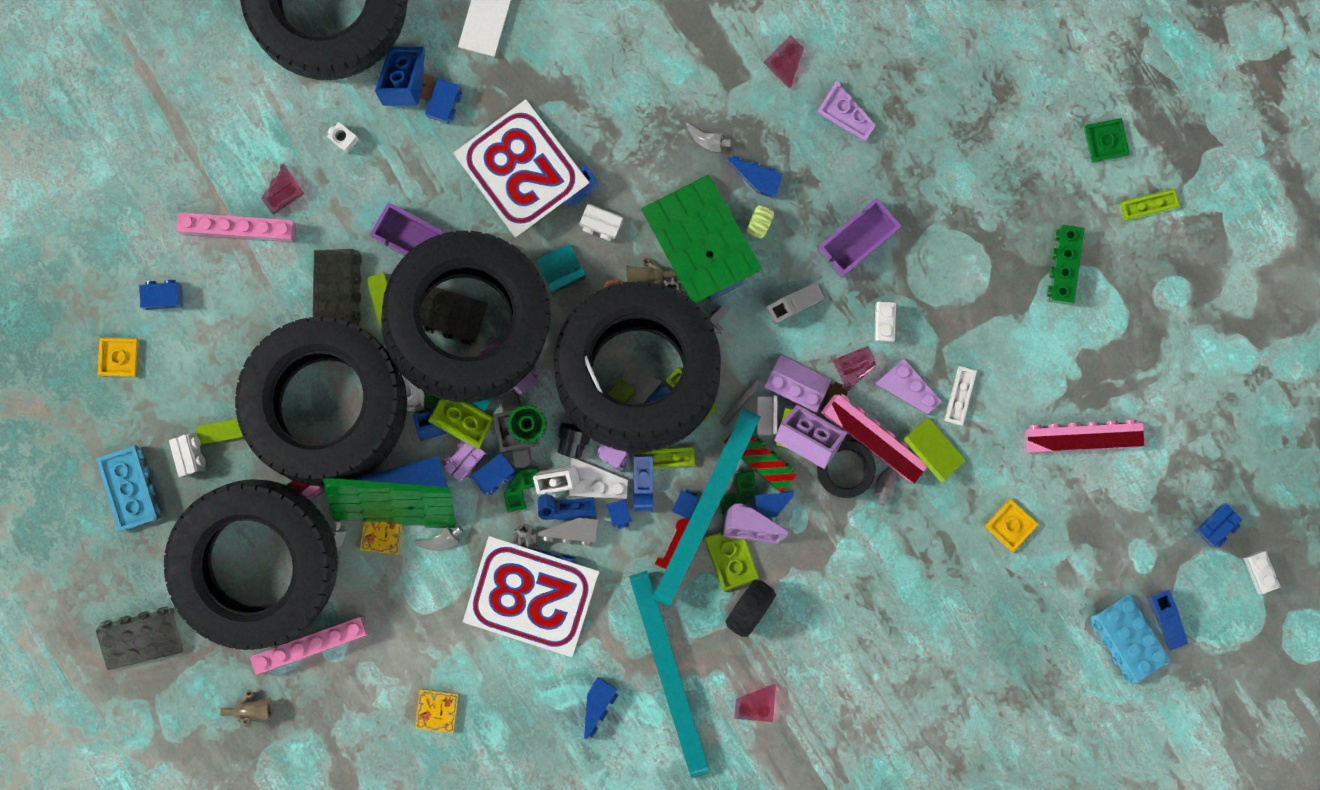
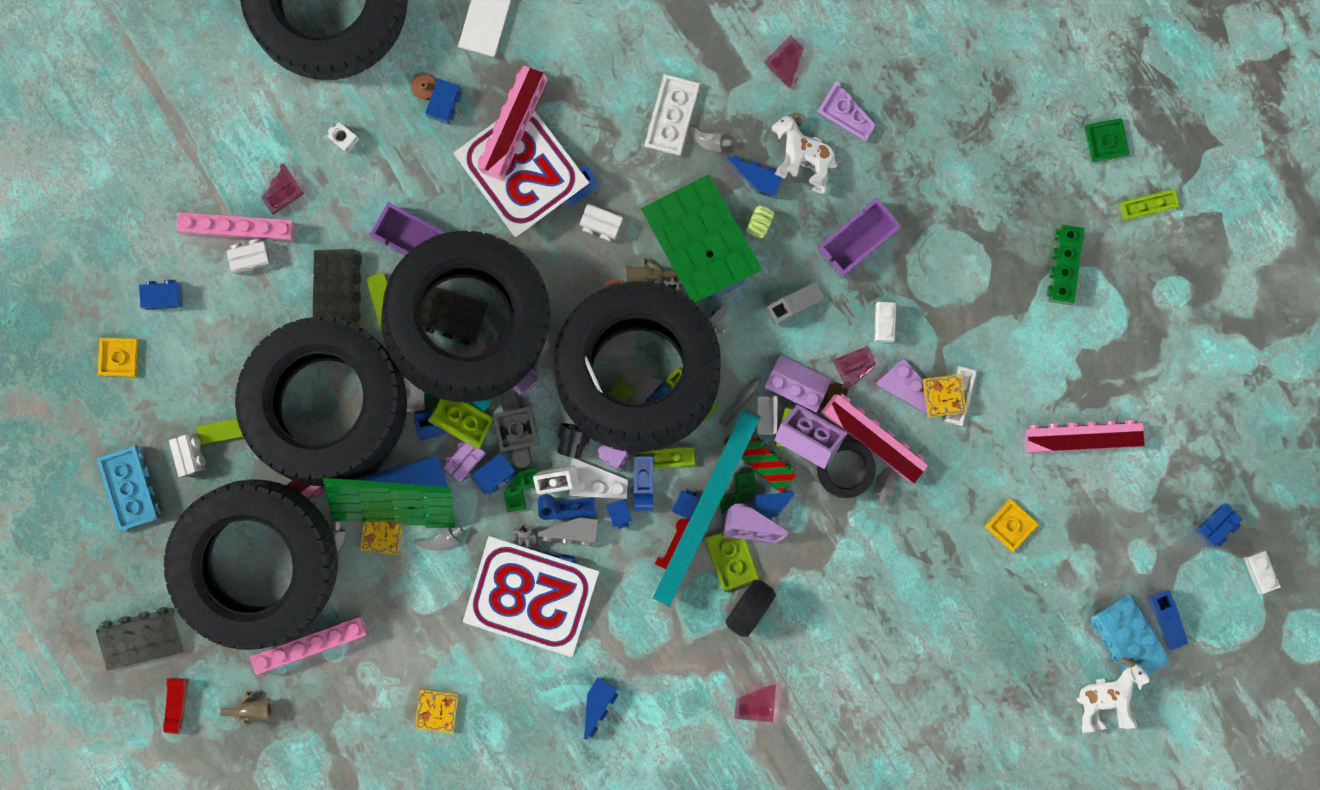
(175, 705): none -> red leg
(248, 256): none -> white brick
(401, 77): blue slope -> none
(512, 123): none -> brick
(528, 435): green brick -> none
(561, 268): teal bracket -> none
(669, 675): teal beam -> none
(672, 115): none -> white tile
(804, 151): none -> white animal
(934, 449): lime tile -> none
(944, 396): none -> yellow tile
(1110, 695): none -> white animal

